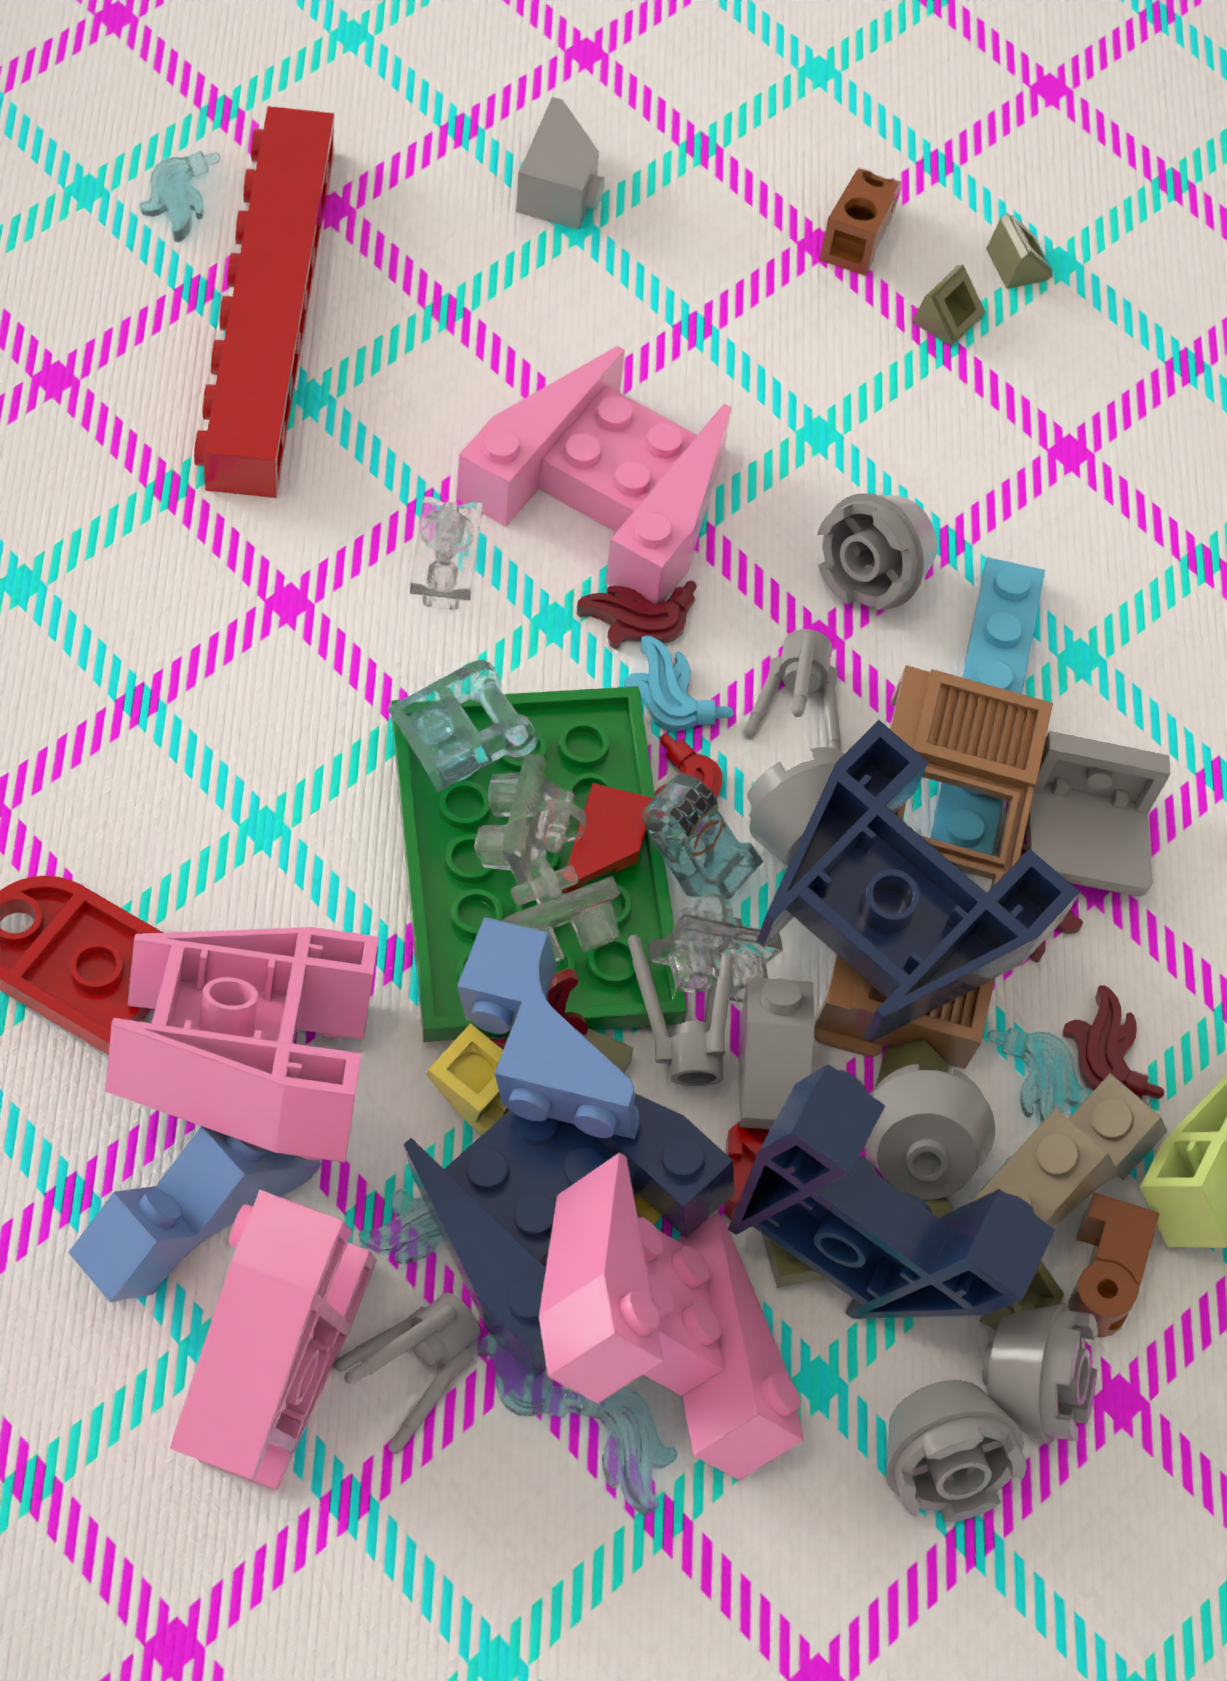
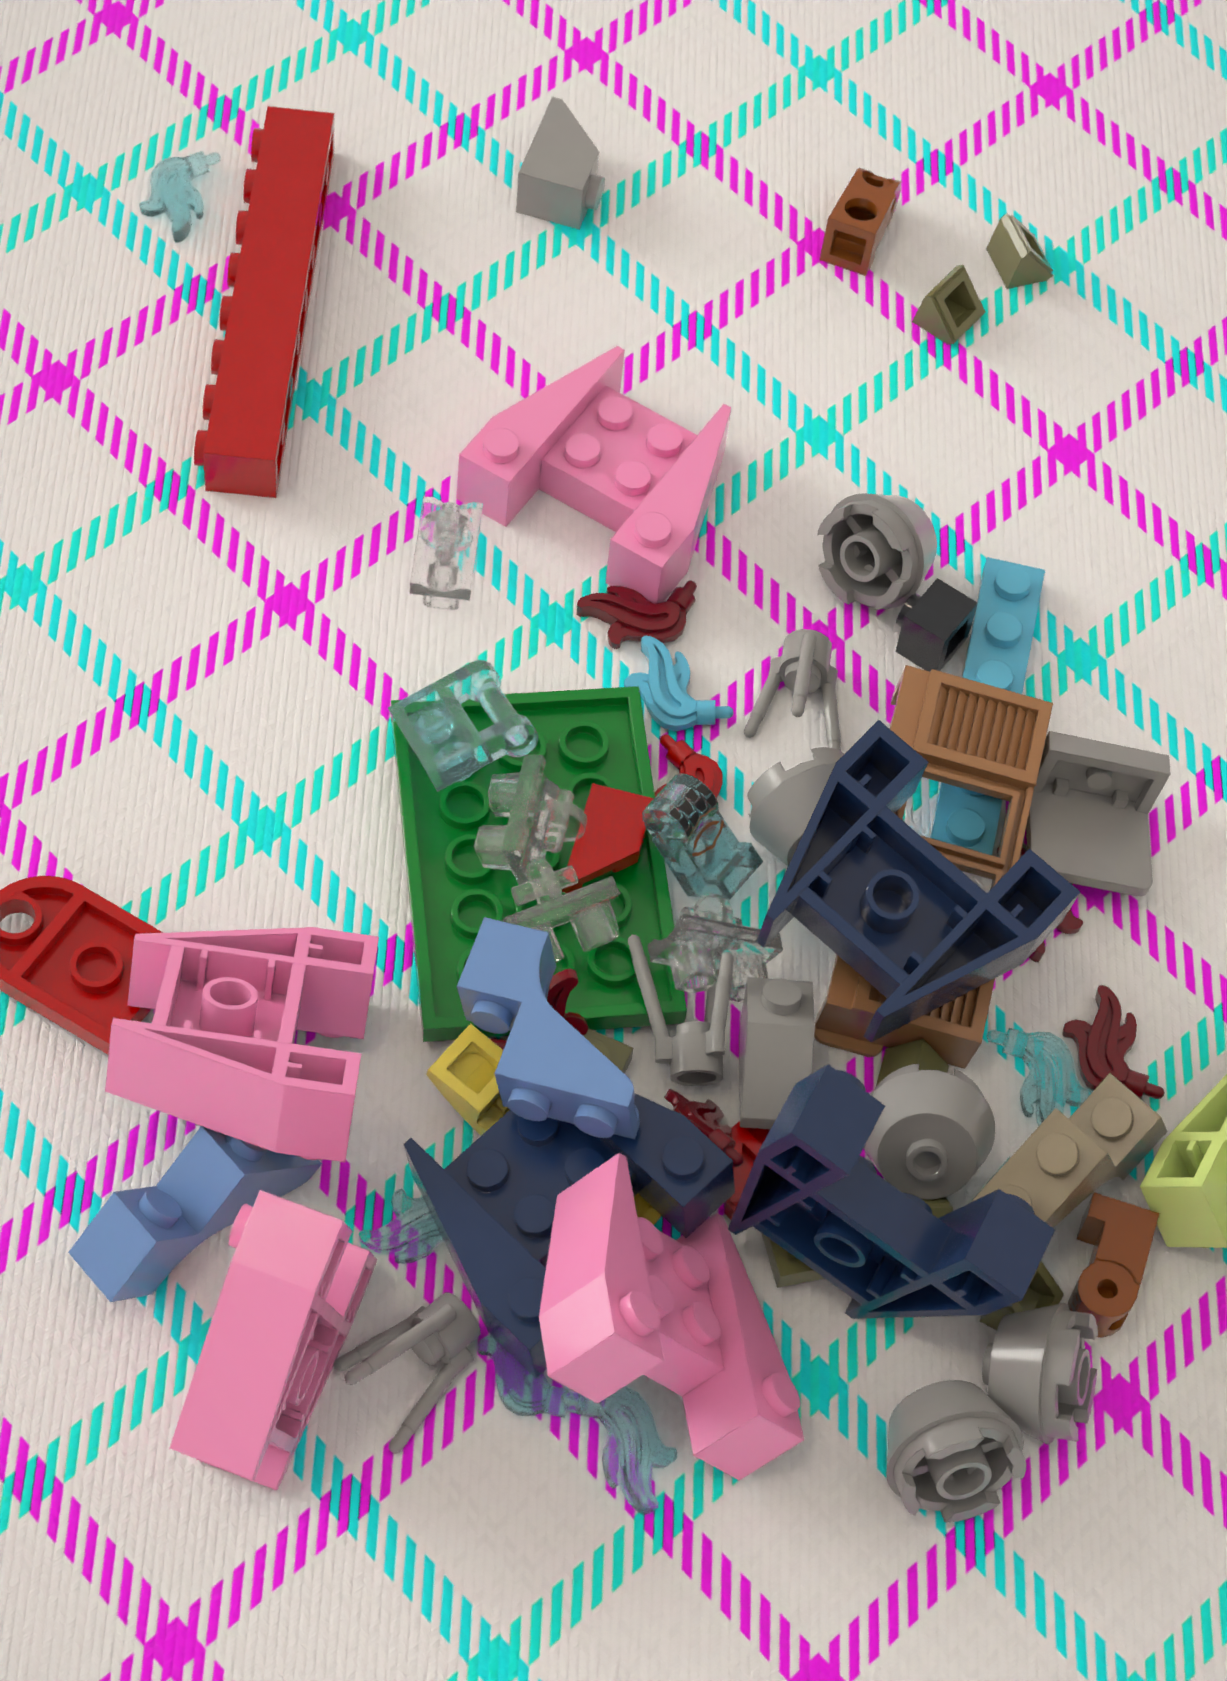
(707, 1119): none -> dark red piece
(934, 625): none -> black plate

